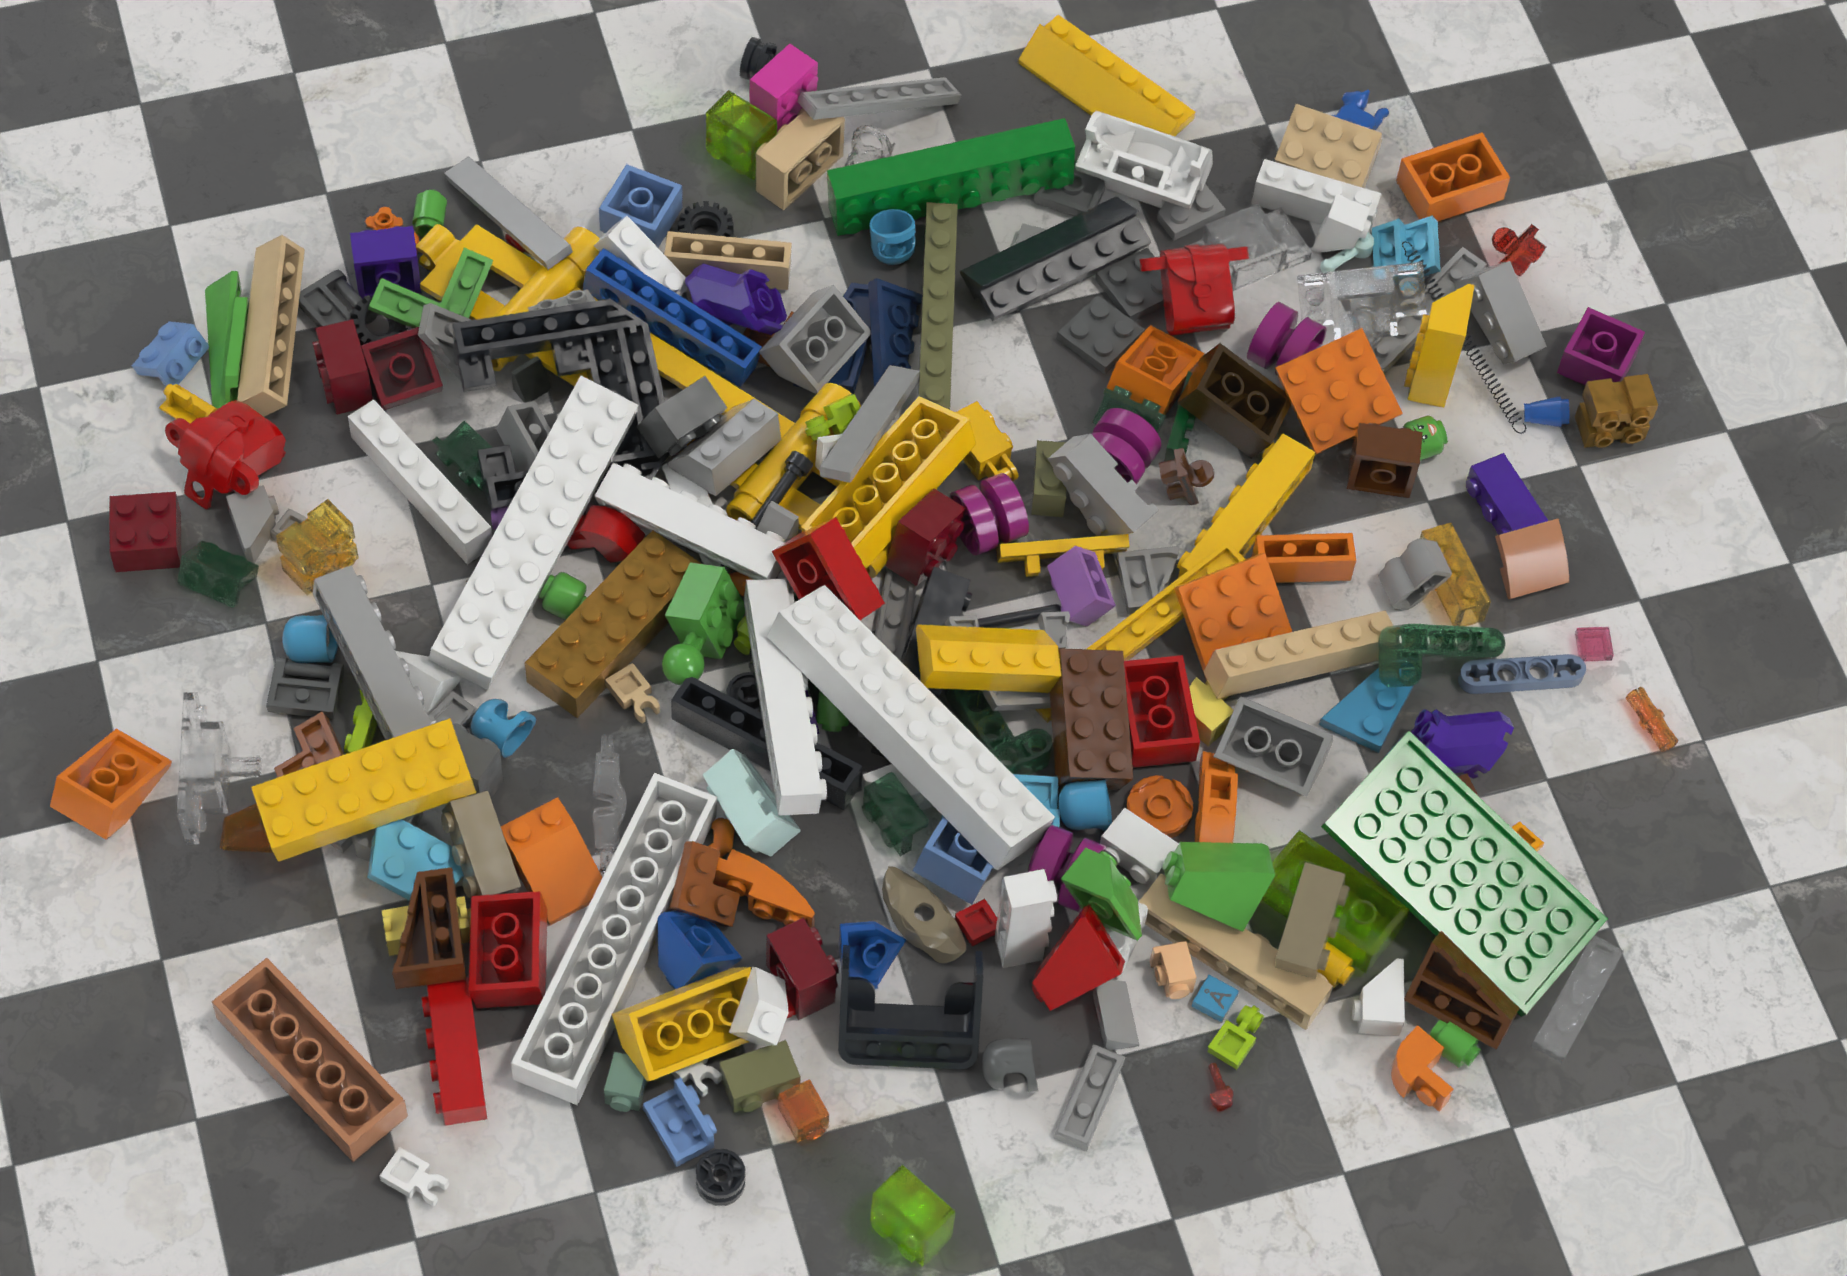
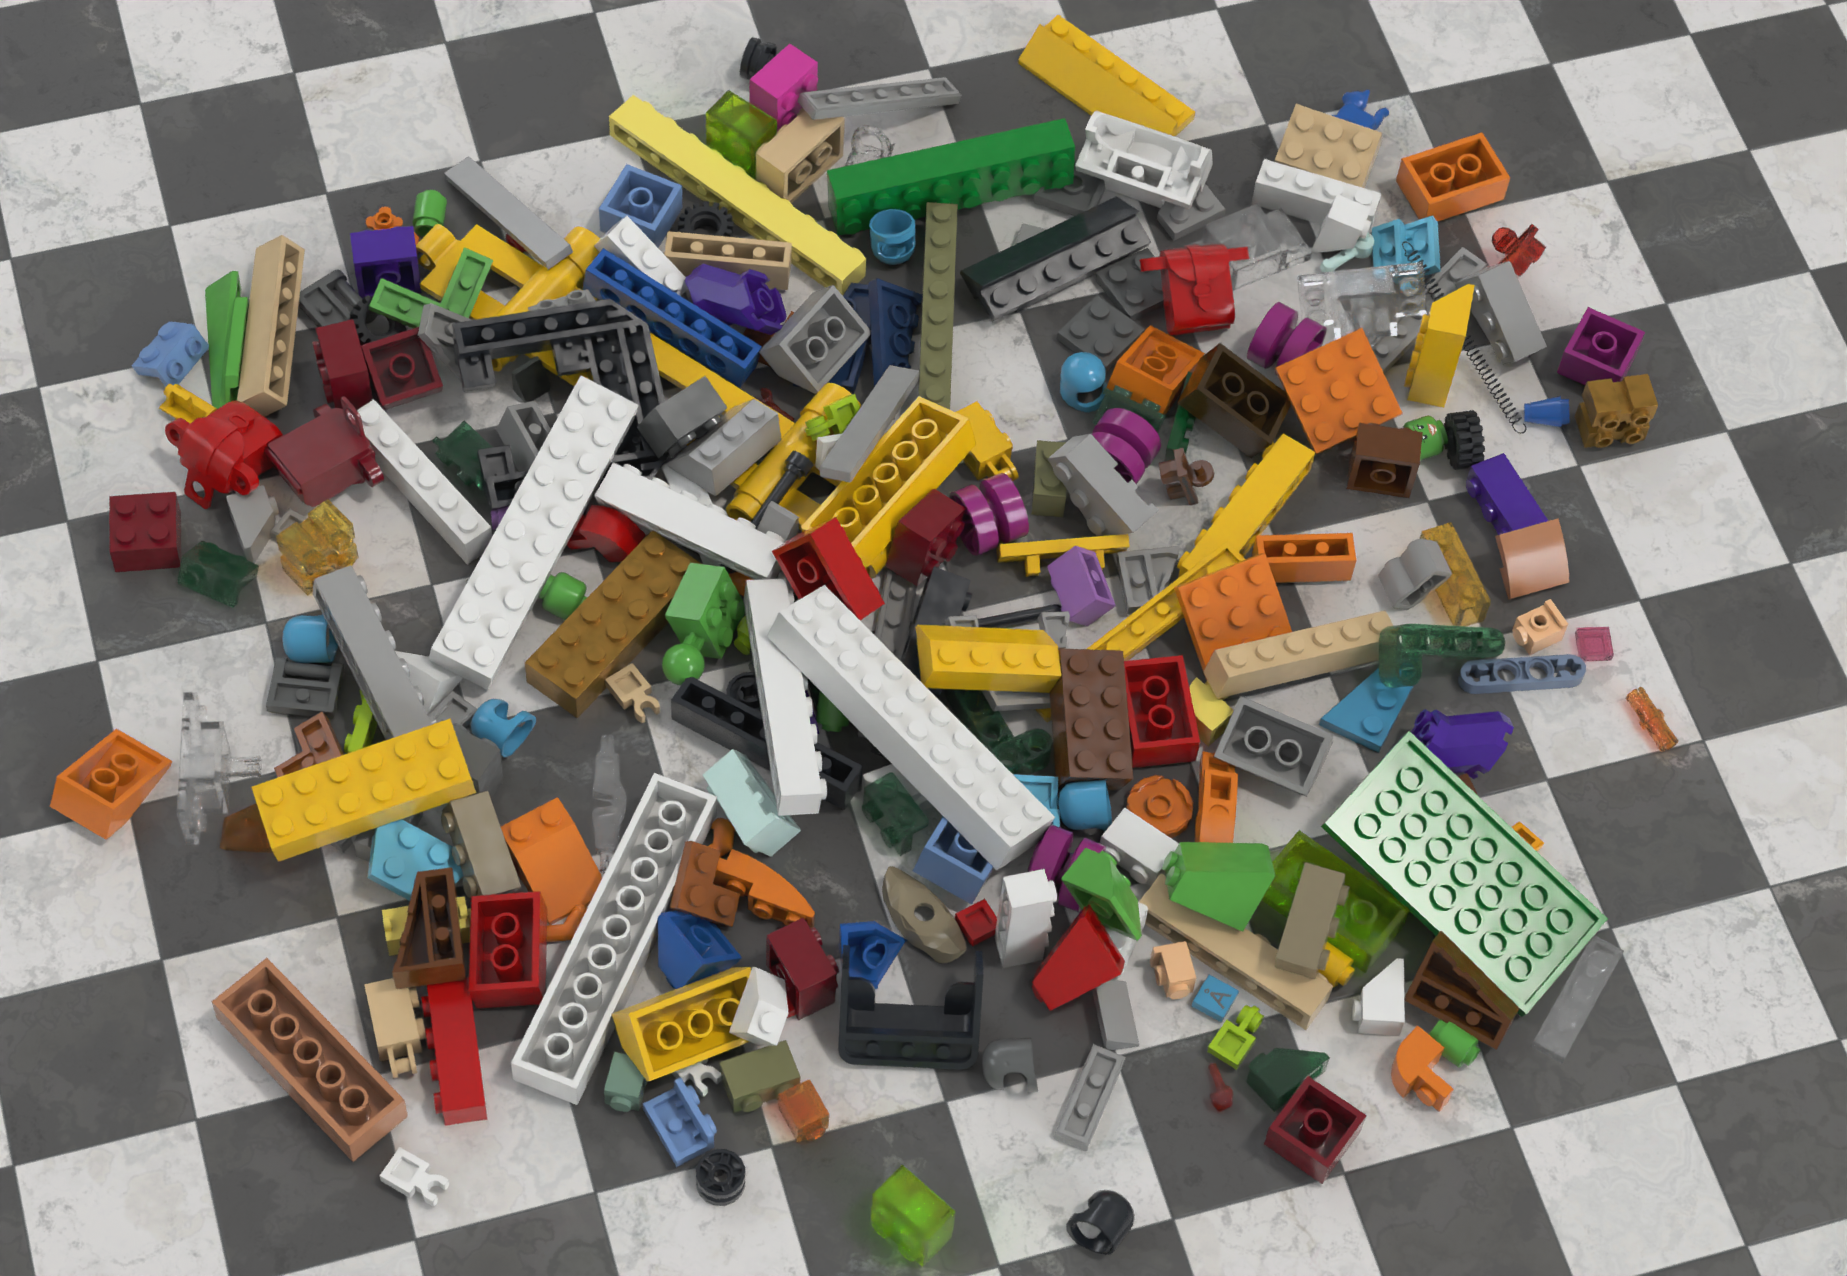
(325, 455): none -> dark red piece
(395, 1024): none -> tan brick
(566, 931): none -> orange arm
(750, 202): none -> light yellow brick
(768, 400): none -> clear red hand
(1082, 374): none -> dark azure helmet
(1110, 1214): none -> black helmet
(1282, 1072): none -> clear green slope
(1314, 1129): none -> dark red brick
(1464, 439): none -> black tyre
(1539, 628): none -> light nougat brick

